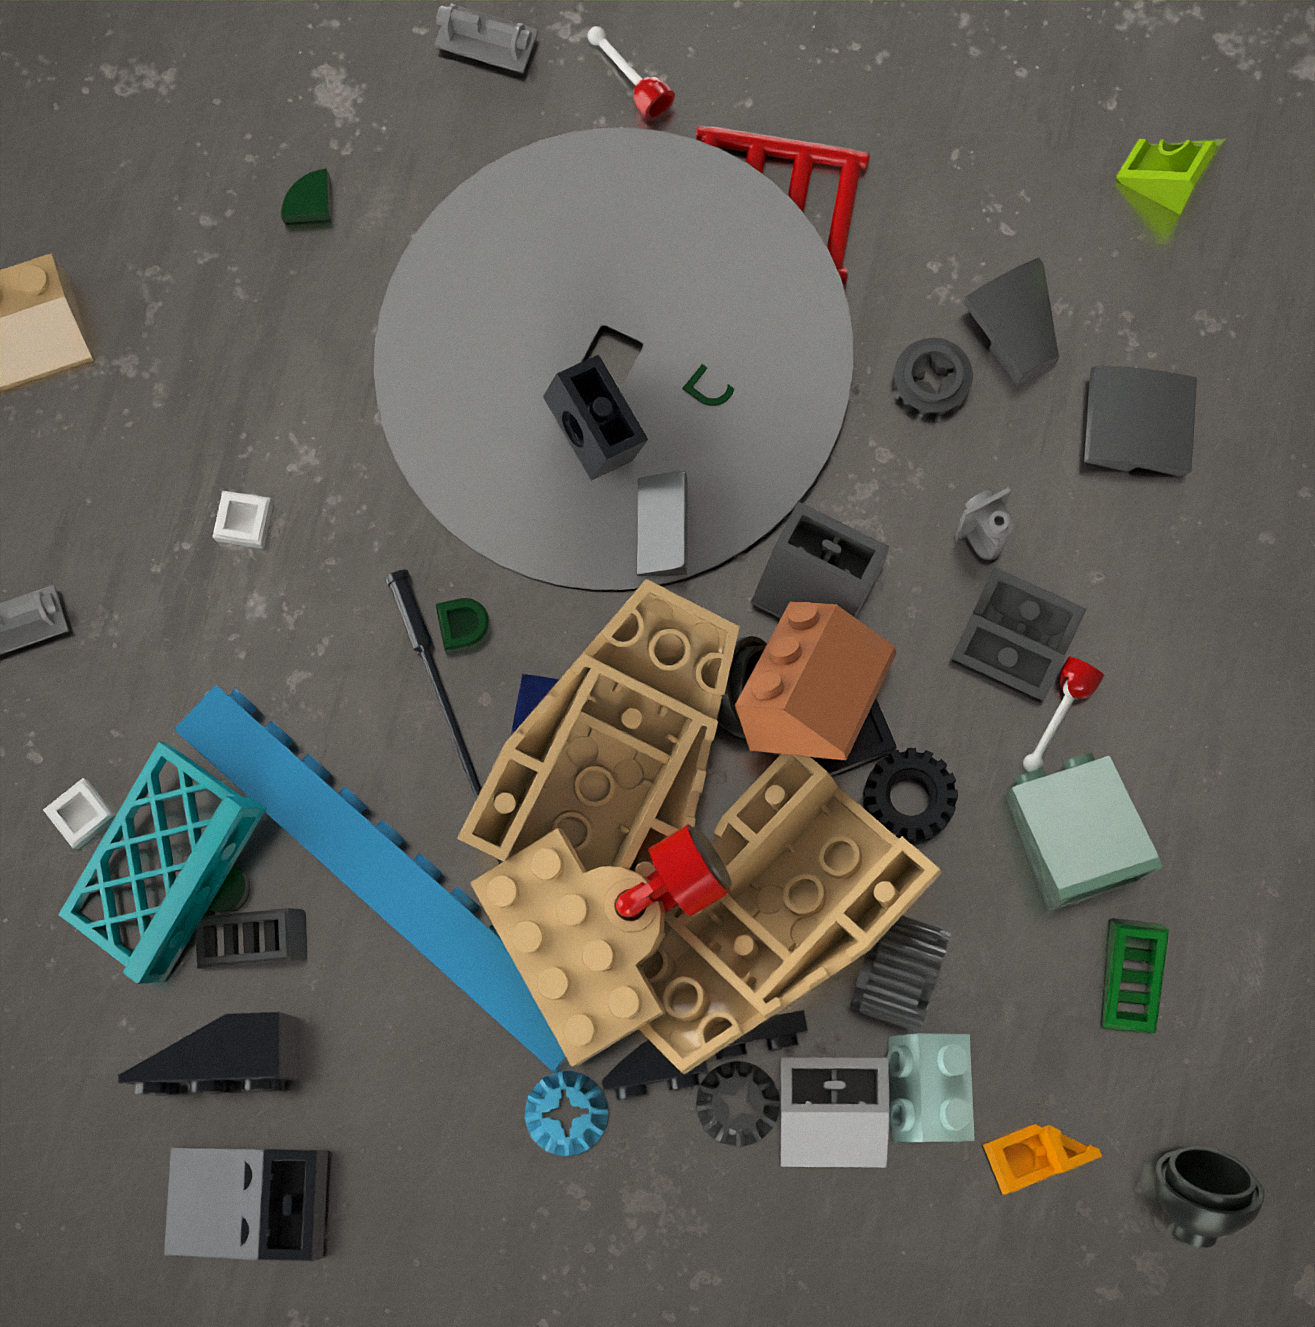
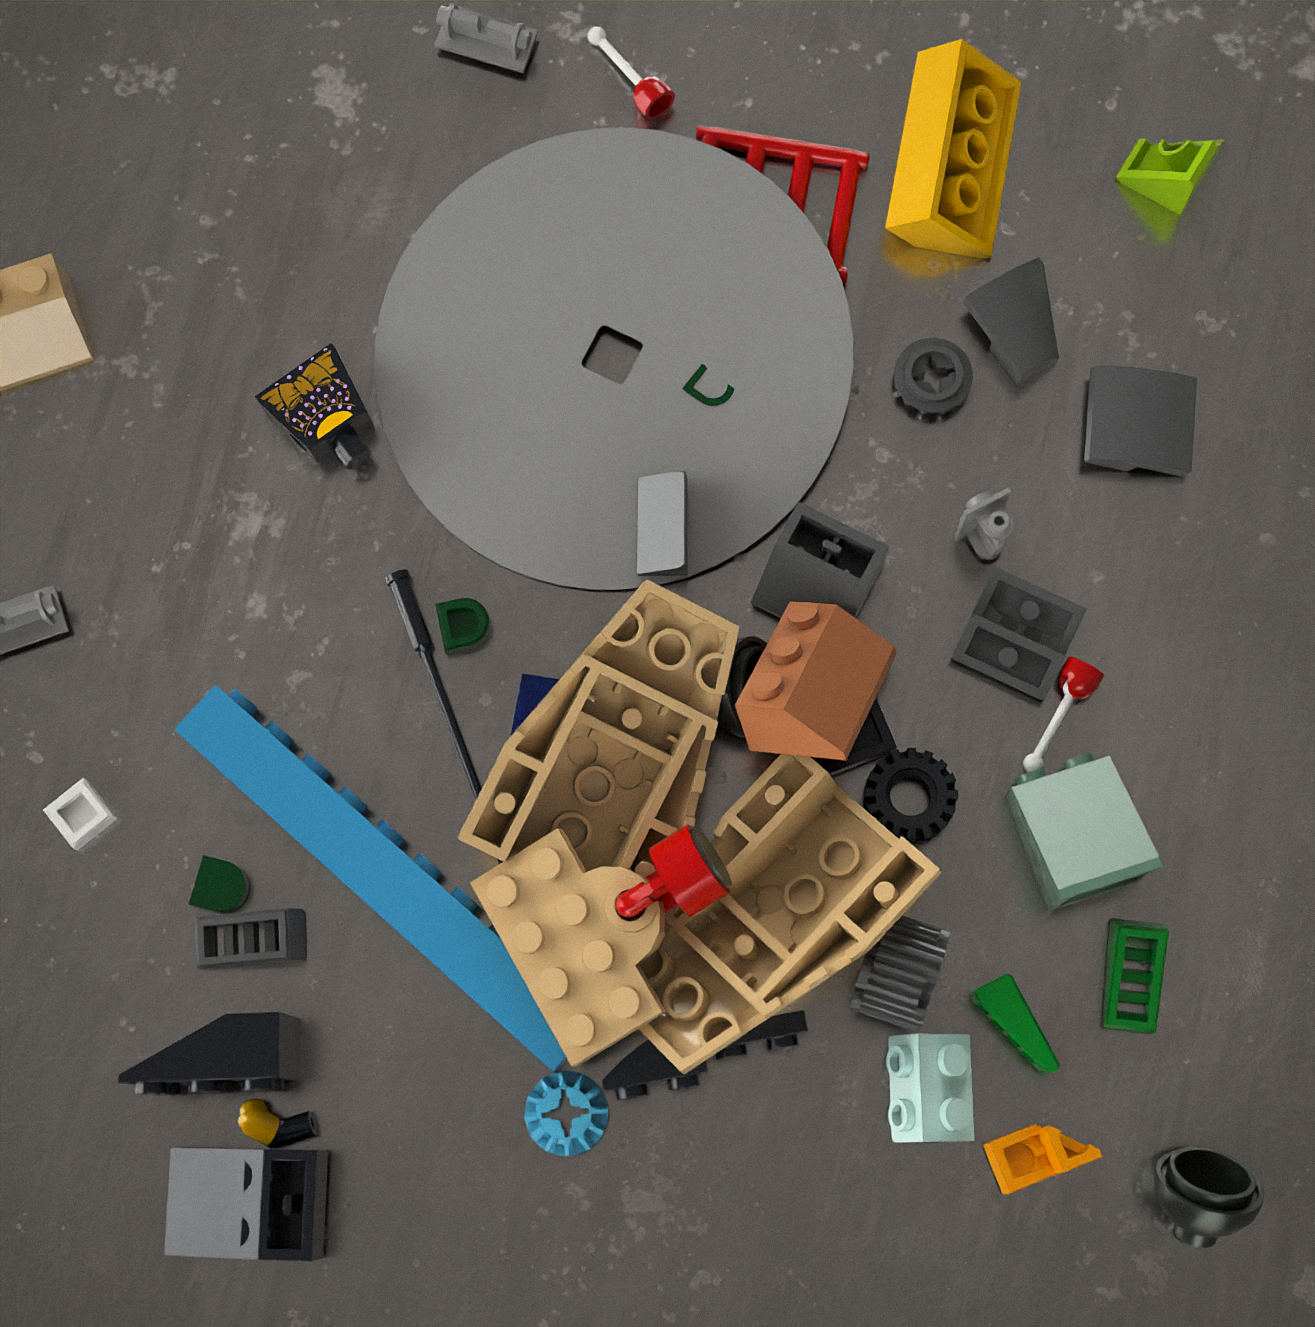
(186, 895): teal fence -> none
(243, 519): white tile -> none
(270, 1130): none -> arm
(308, 199): dark green tile -> none
(320, 409): none -> black torso
(595, 417): black brick -> none
(713, 1111): dark grey gear -> none
(834, 1112): light grey slope -> none
(954, 151): none -> yellow slope
(1010, 1013): none -> green slope

